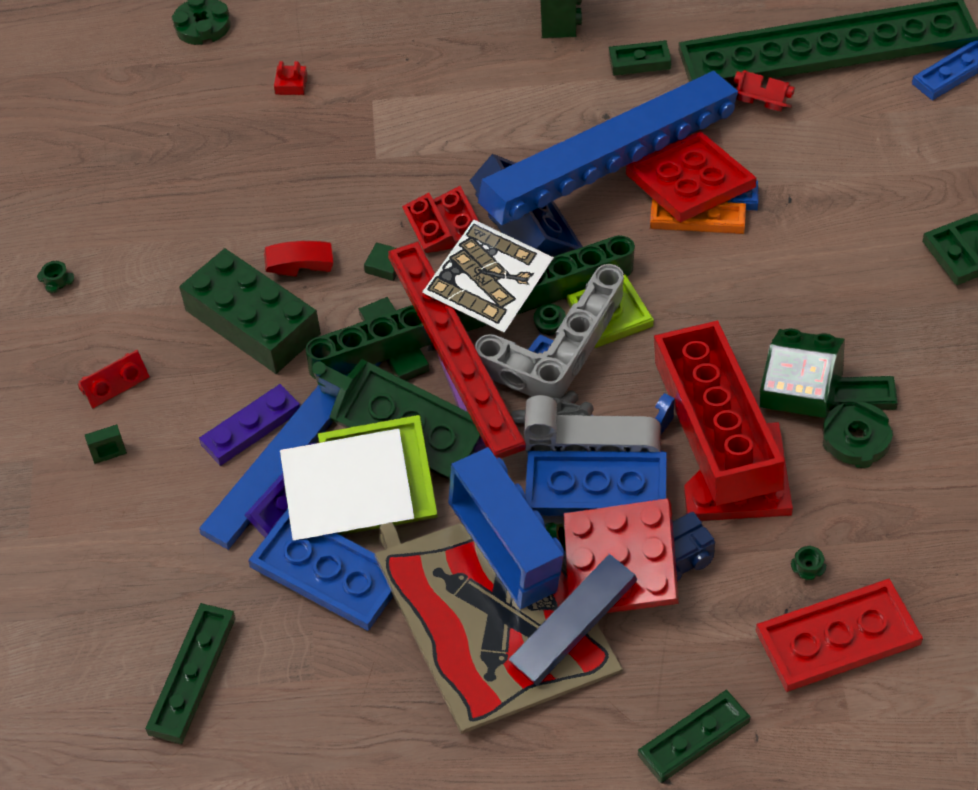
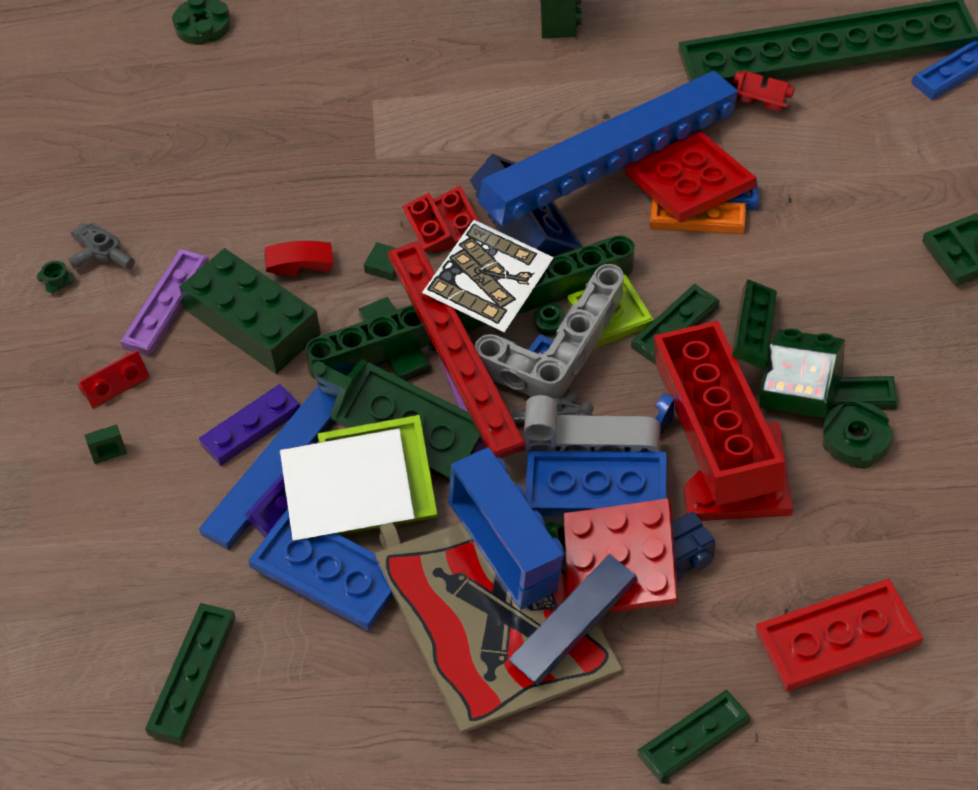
(99, 245): none -> dark grey piece
(162, 304): none -> medium lavender tile
(290, 79): red tile -> none
(639, 58): dark green plate -> none
(687, 311): none -> dark green tile
(754, 324): none -> dark green tile
(810, 555): dark green plate -> none

